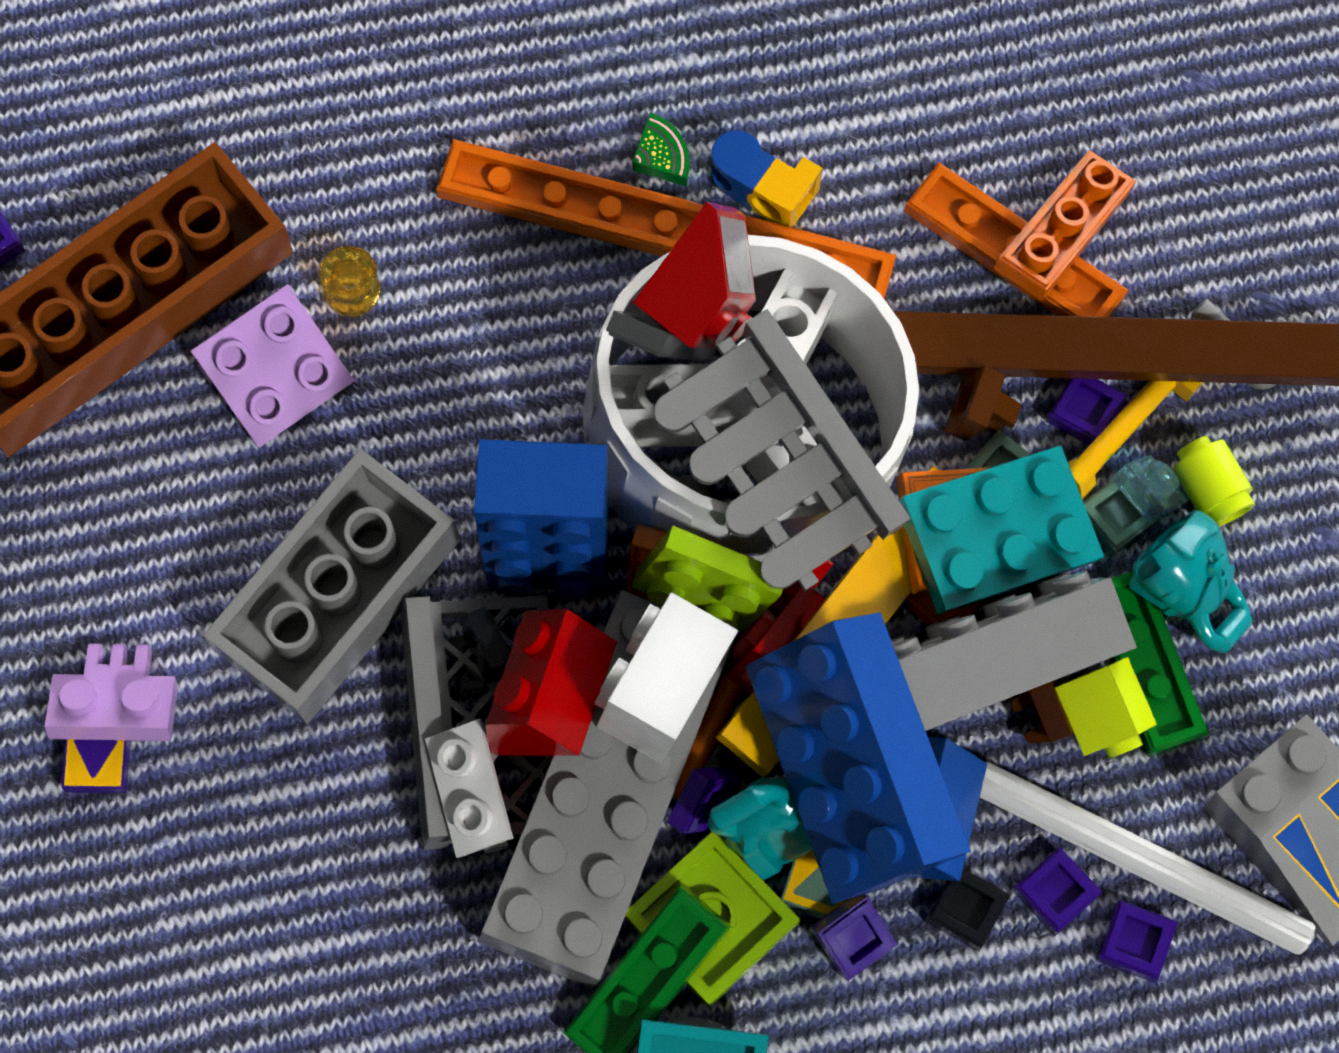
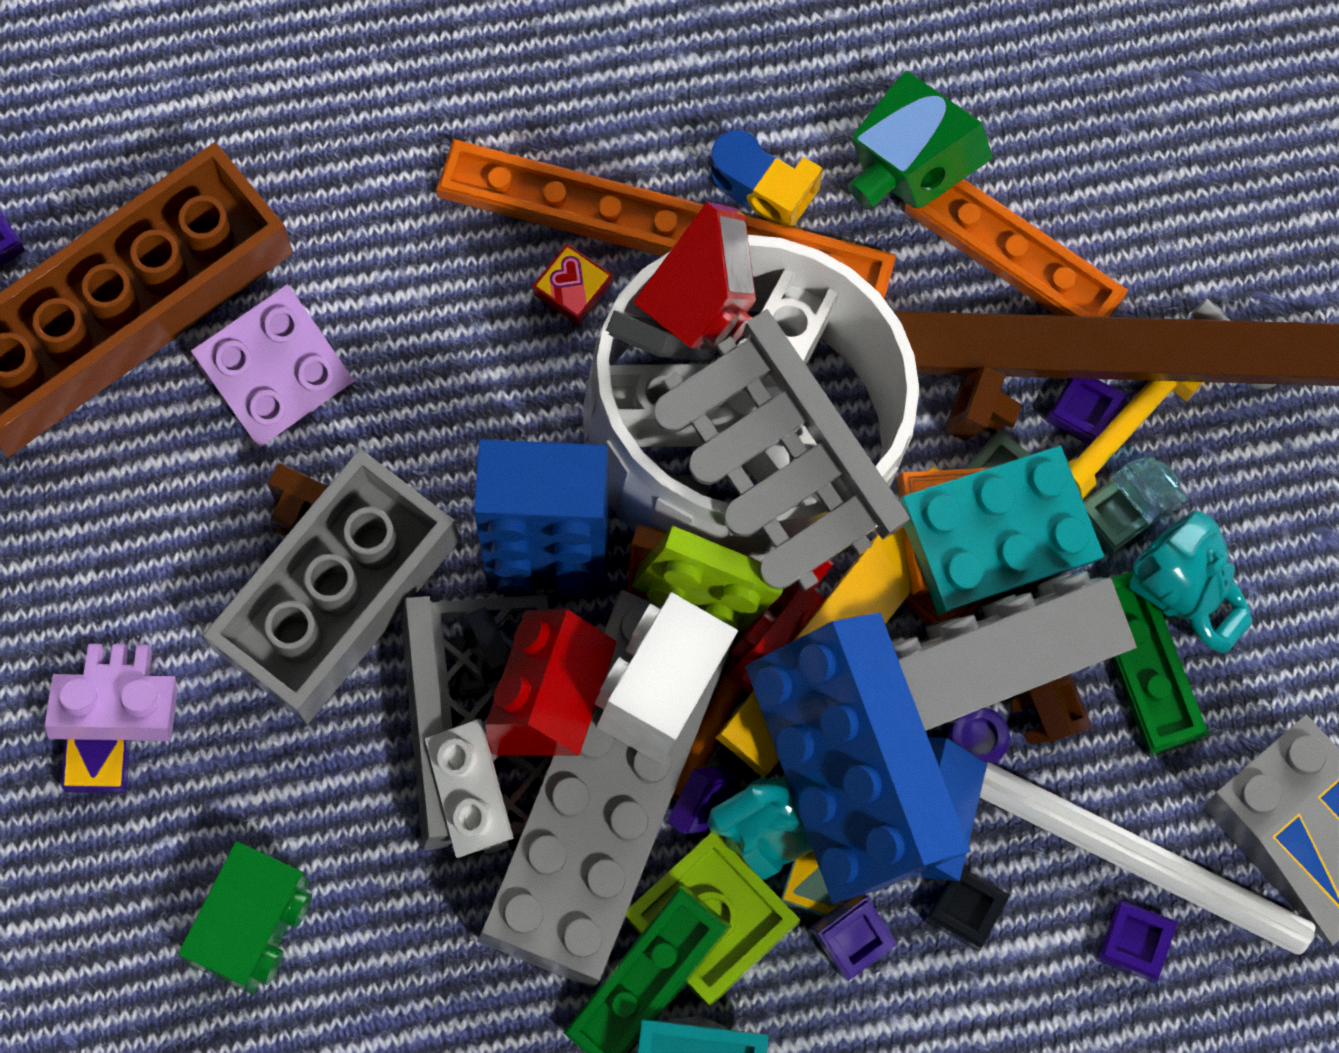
(246, 919): none -> green brick
(293, 496): none -> reddish brown tile
(344, 268): clear yellow wheel -> none
(572, 284): none -> tile
(662, 152): green tile -> none
(916, 145): none -> green torso
(982, 734): none -> dark purple tile
(1057, 891): dark purple tile -> none
(1064, 225): orange tile -> none
(1107, 709): neon yellow brick -> none
(1214, 480): neon yellow brick -> none

